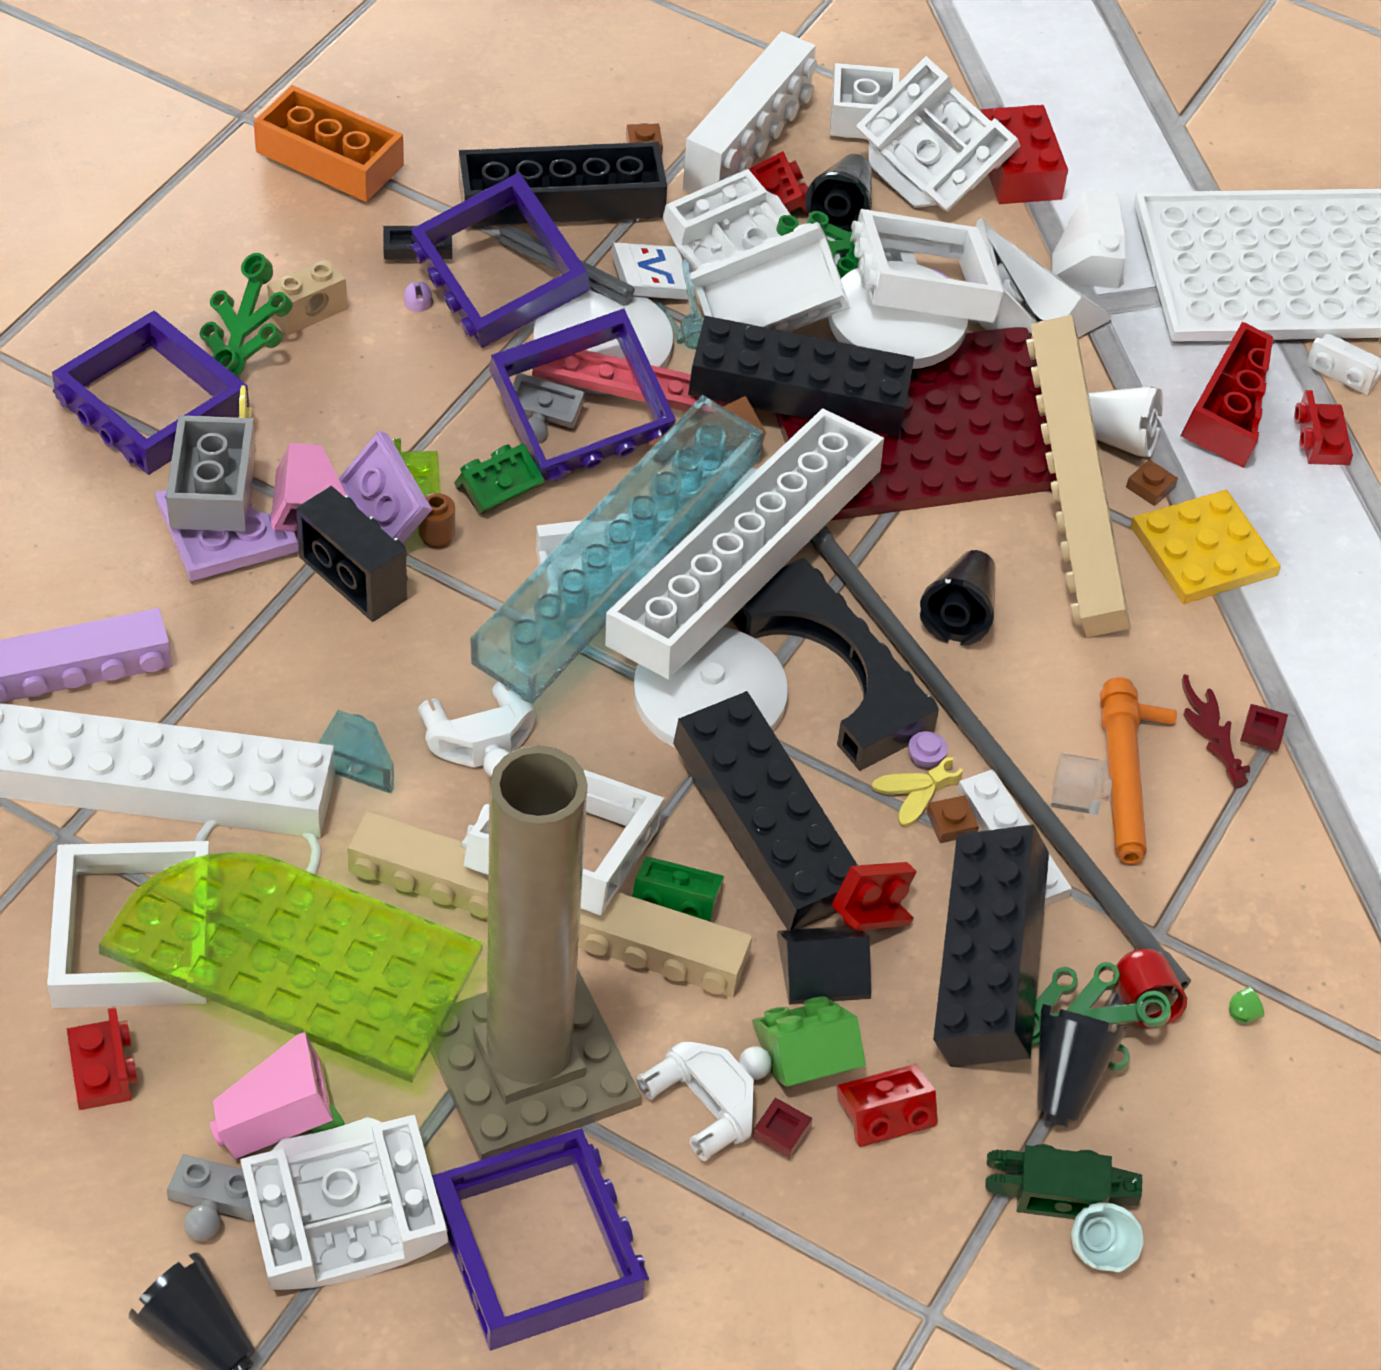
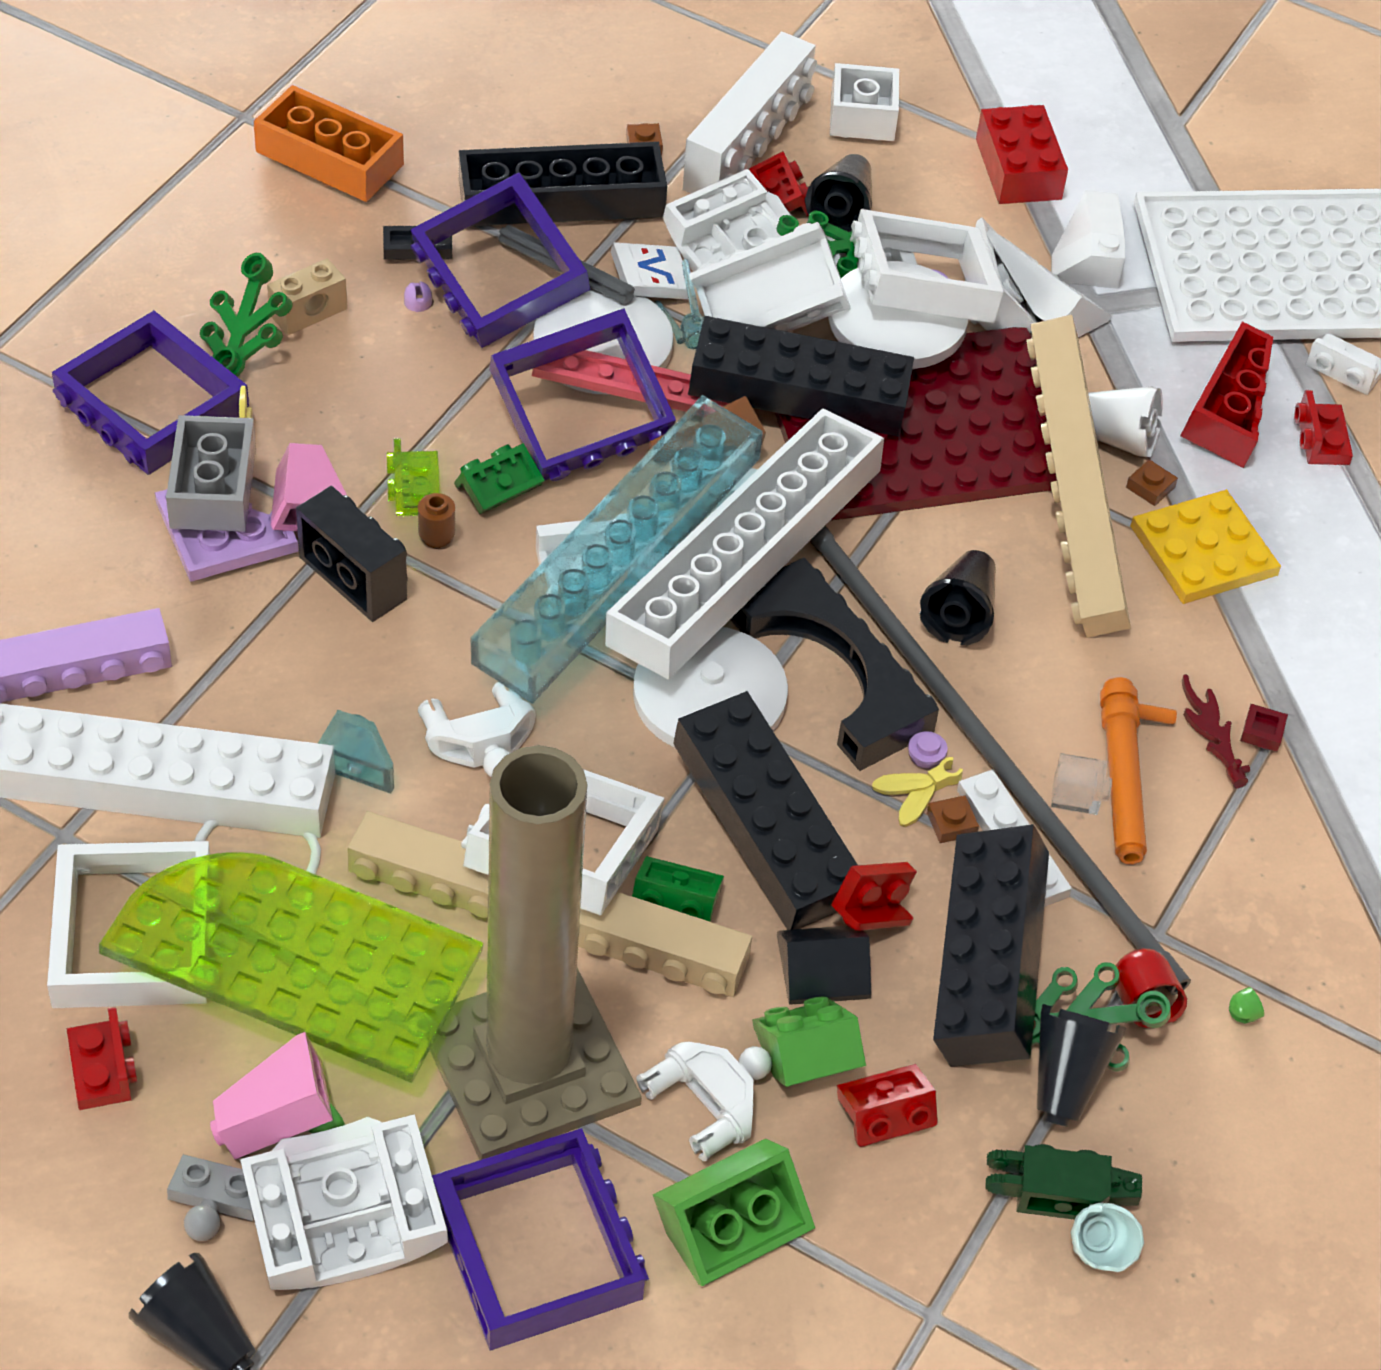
(385, 488): lavender tile -> none
(548, 403): light grey plate -> none
(735, 1210): none -> bright green slope
(782, 1127): dark red plate -> none
(933, 139): white slope -> none

